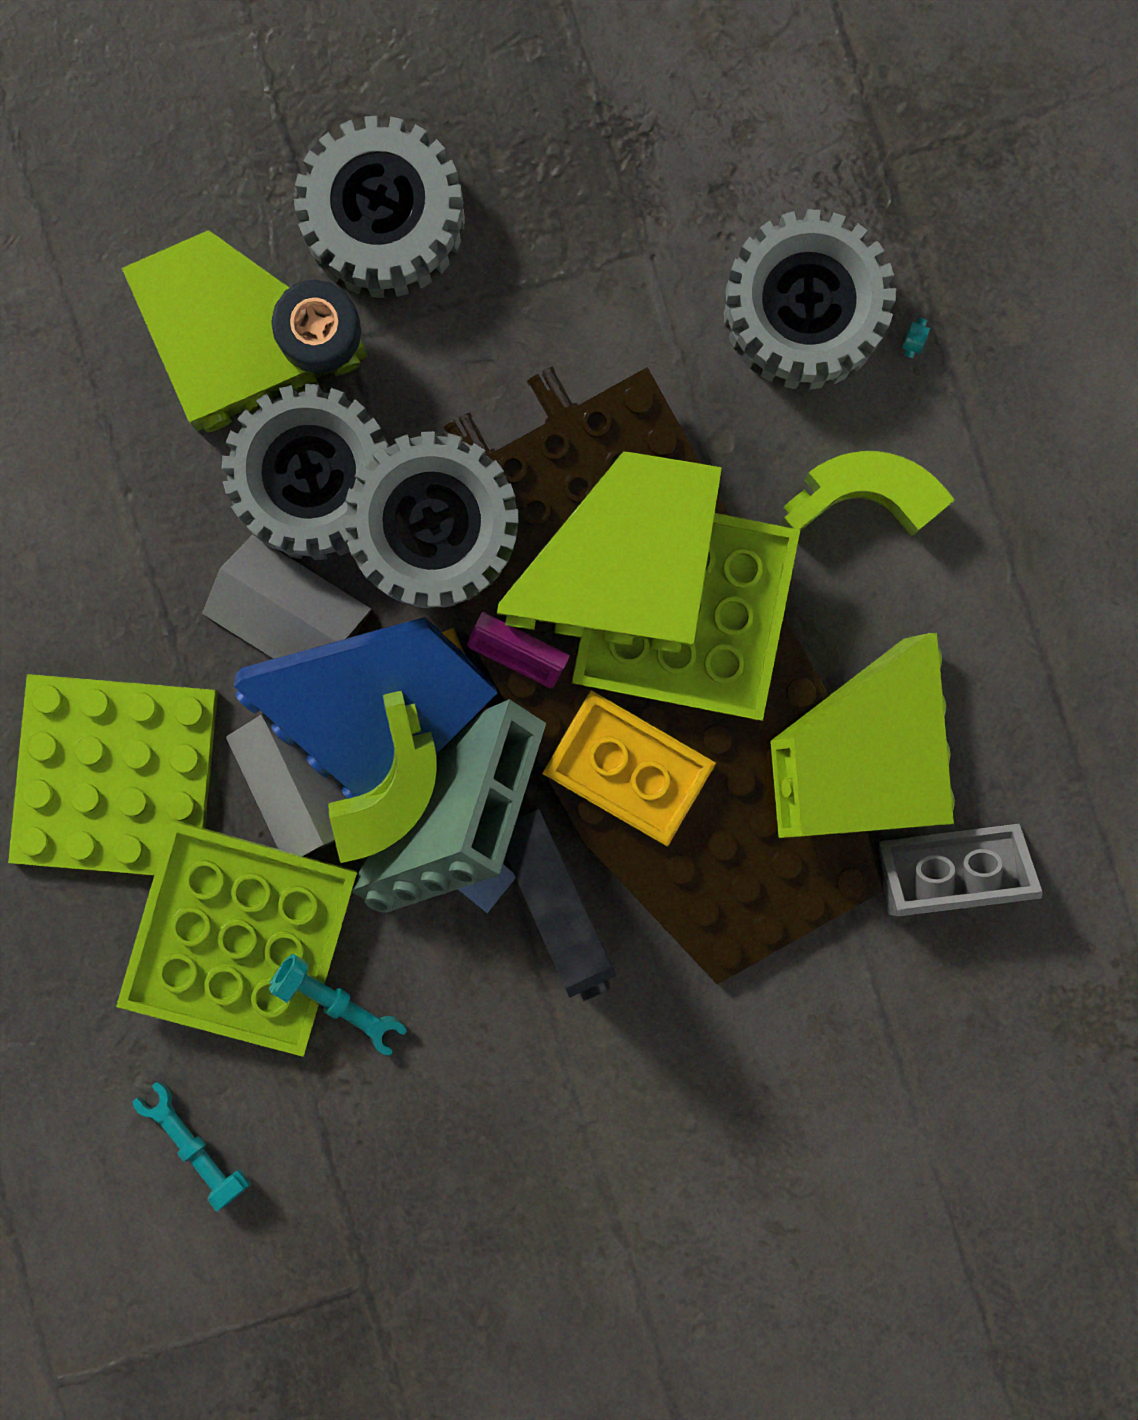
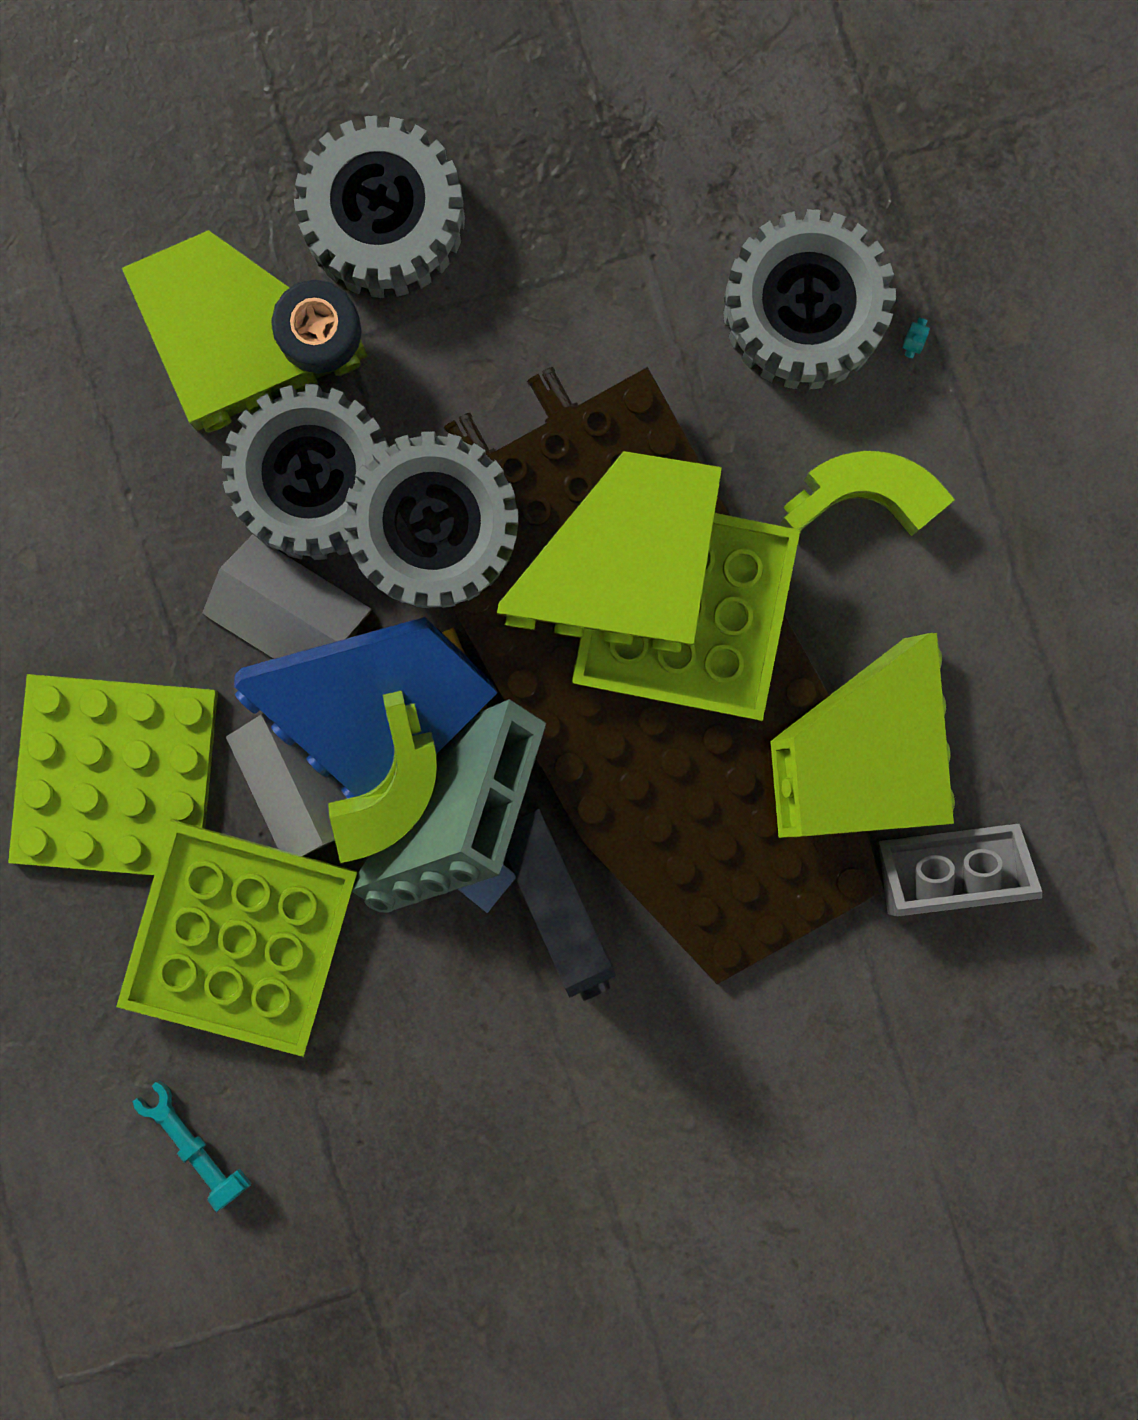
(293, 977): teal piece -> none
(517, 650): magenta tile -> none
(629, 768): yellow tile -> none

